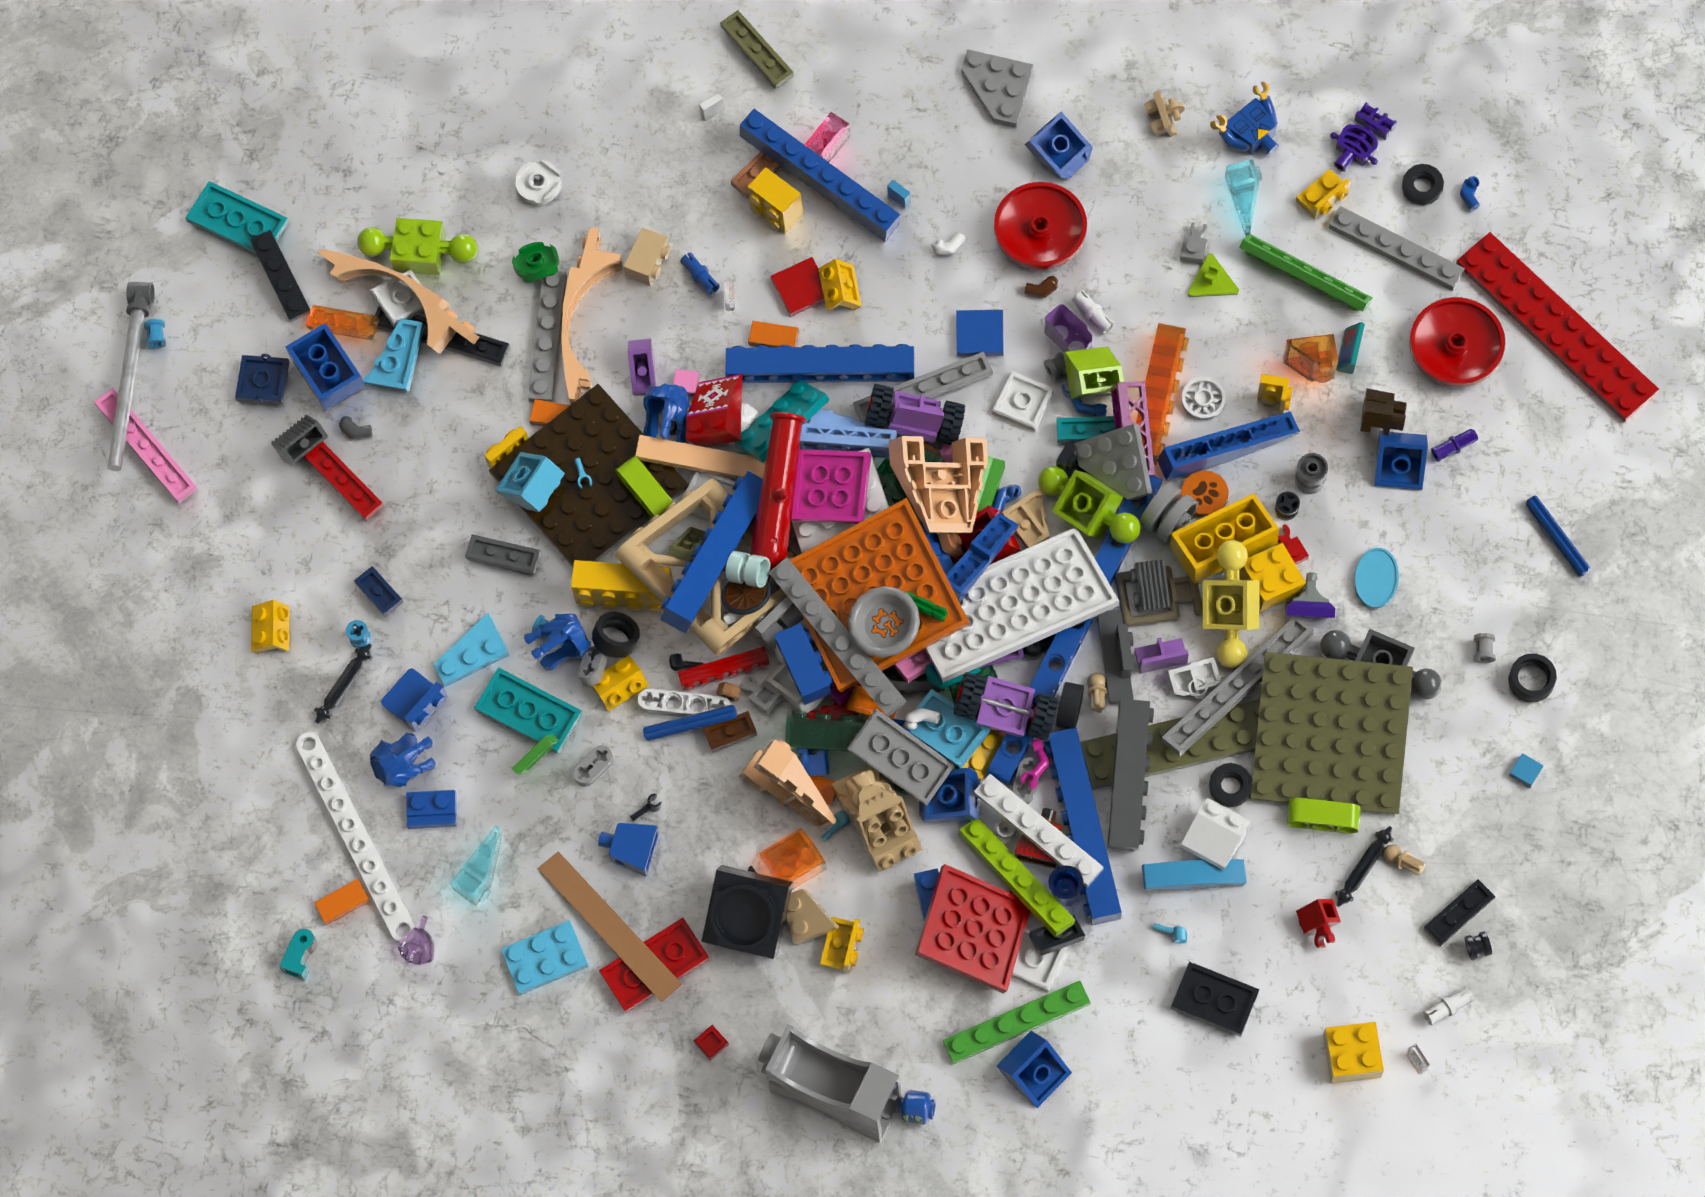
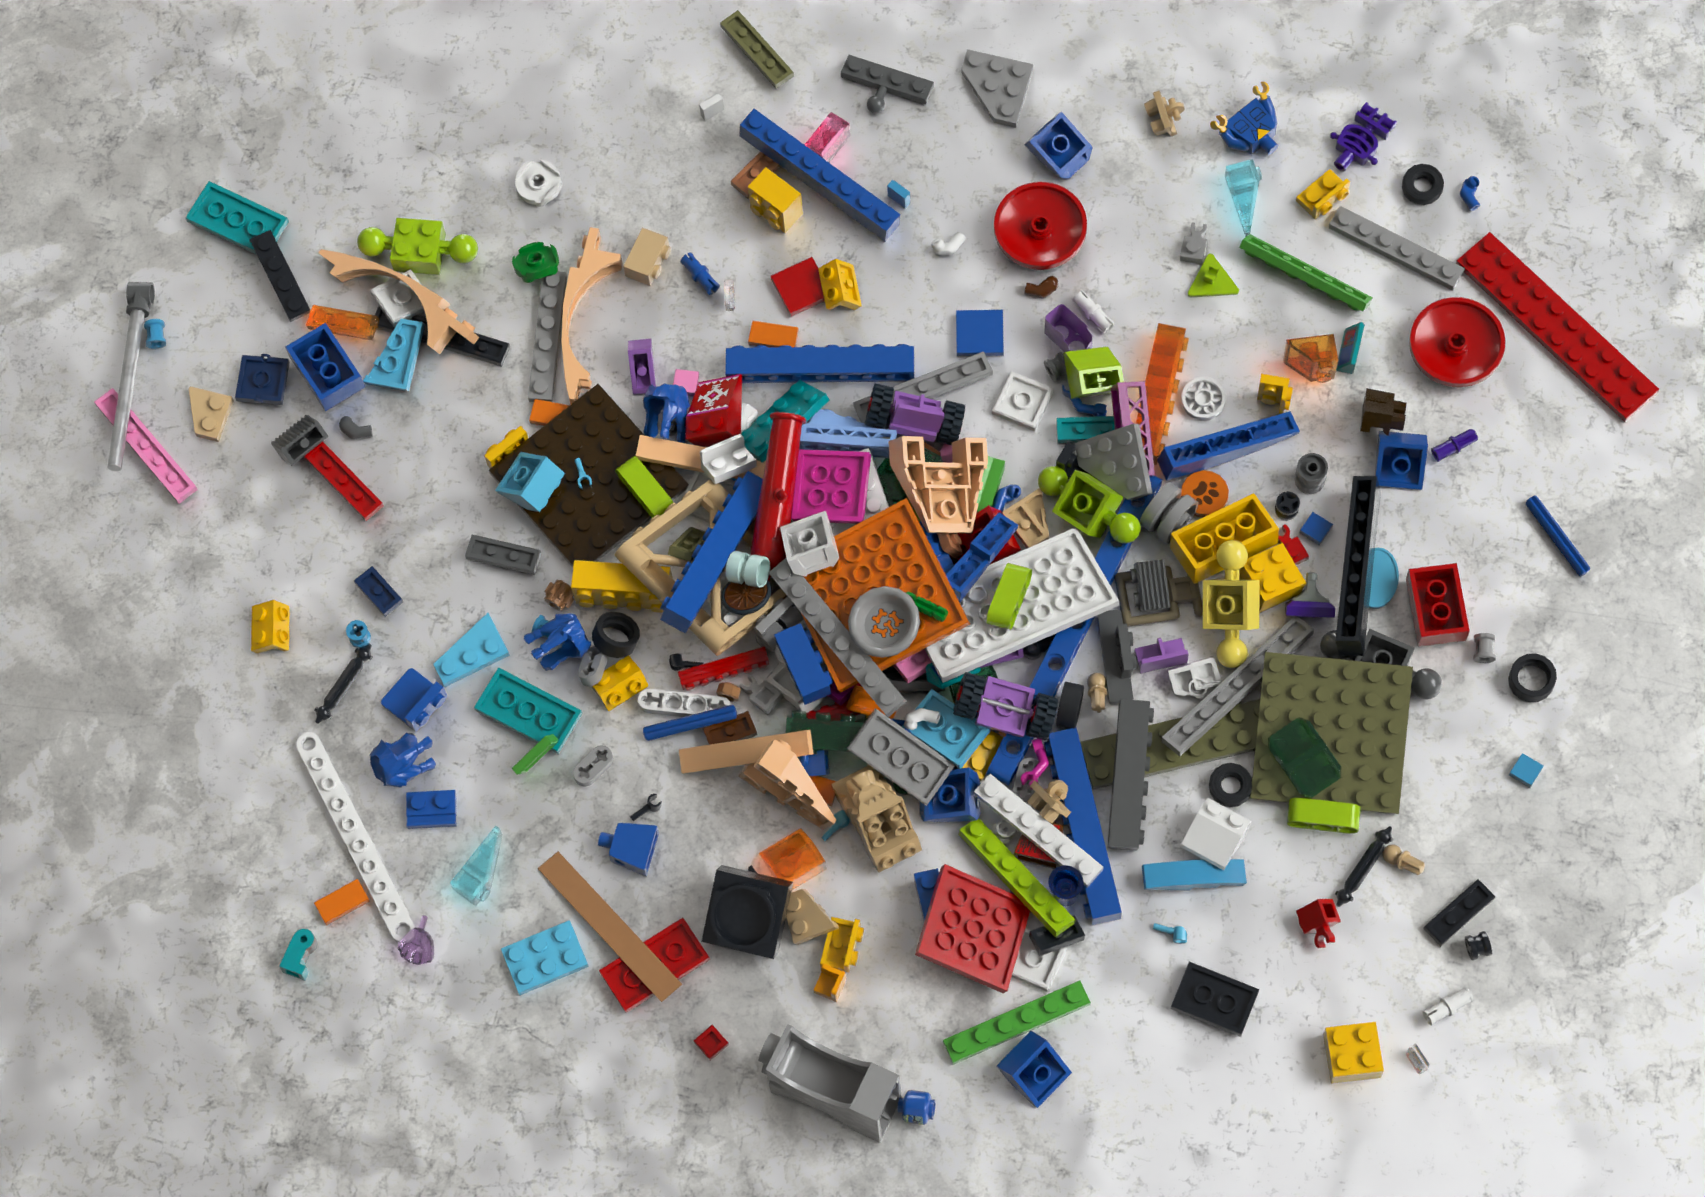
(209, 412): none -> tan wing
(559, 595): none -> medium nougat gear
(726, 459): none -> white bracket
(740, 751): none -> light nougat tile
(810, 544): none -> white slope
(830, 982): none -> light orange panel
(885, 80): none -> dark grey plate
(1009, 596): none -> lime beam
(1050, 799): none -> tan hips
(1304, 757): none -> clear green shield
(1316, 528): none -> blue tile
(1358, 566): none -> black brick
(1437, 604): none -> red brick

